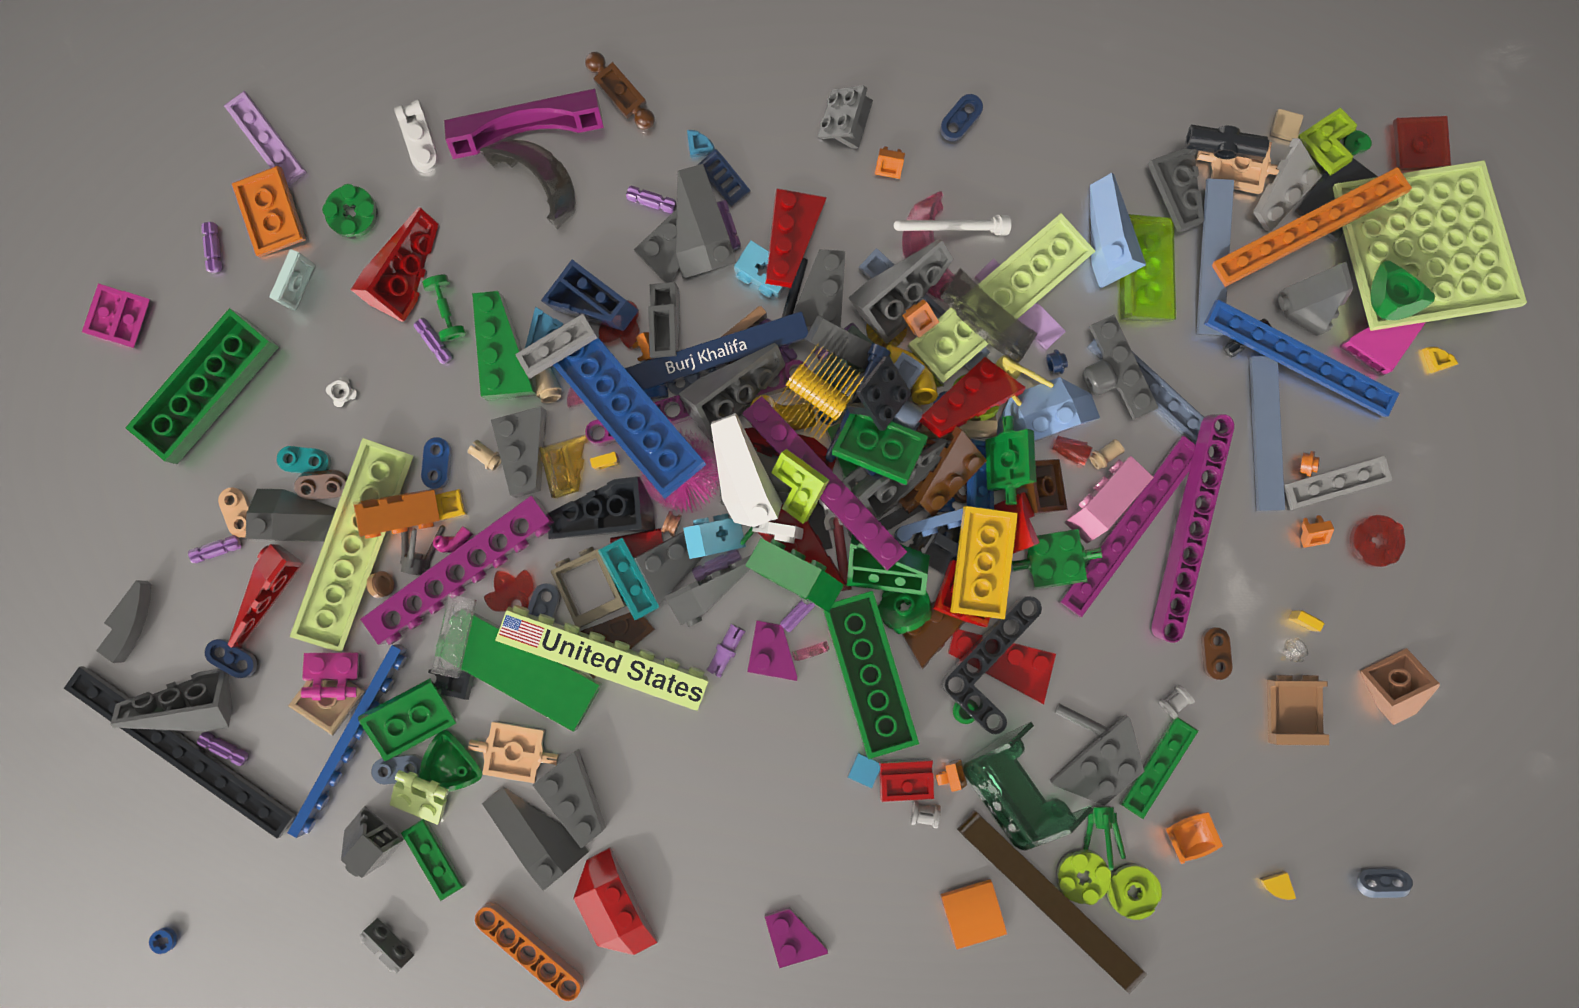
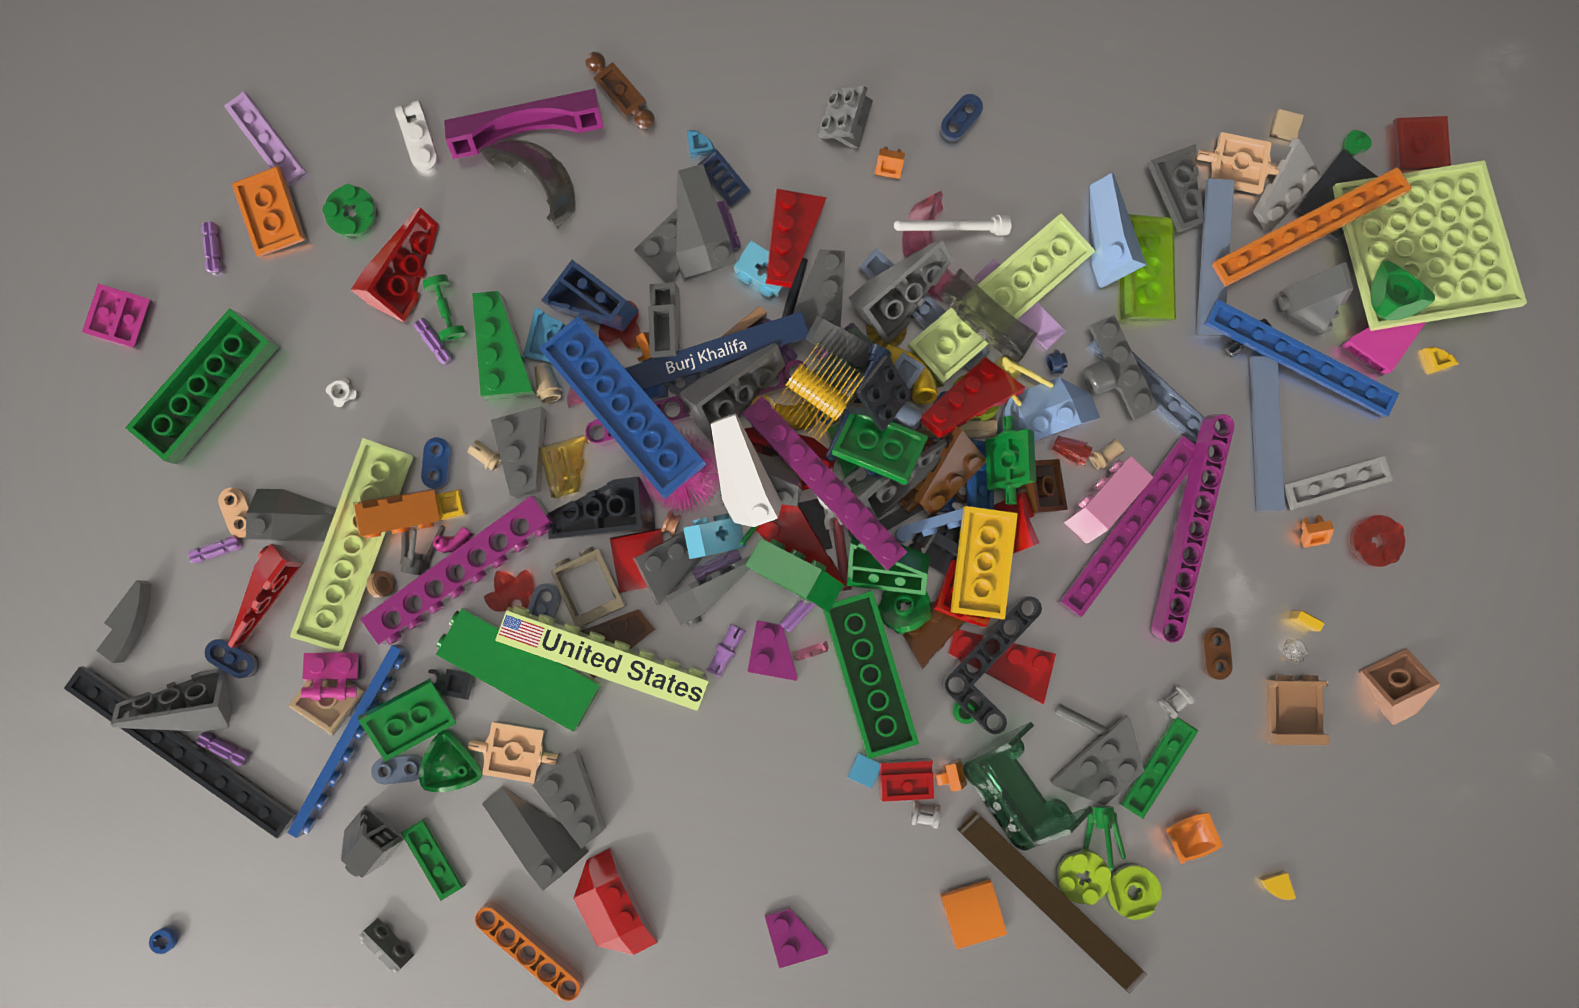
(292, 280): light aqua plate -> none
(303, 459): teal plate -> none
(319, 484): plate -> none
(419, 796): yellowish green plate -> none
(453, 636): clear plate -> none
(556, 346): light grey plate -> none
(605, 461): yellow tile -> none
(628, 578): teal plate -> none
(651, 199): medium lavender axle -> none
(782, 532): white wing -> none
(805, 483): lime plate -> none
(920, 318): orange tile -> none
(1057, 559): green plate -> none
(1227, 142): black piece -> none
(1309, 463): orange plate -> none
(1324, 137): lime plate -> none
(1381, 882): sand blue plate -> none

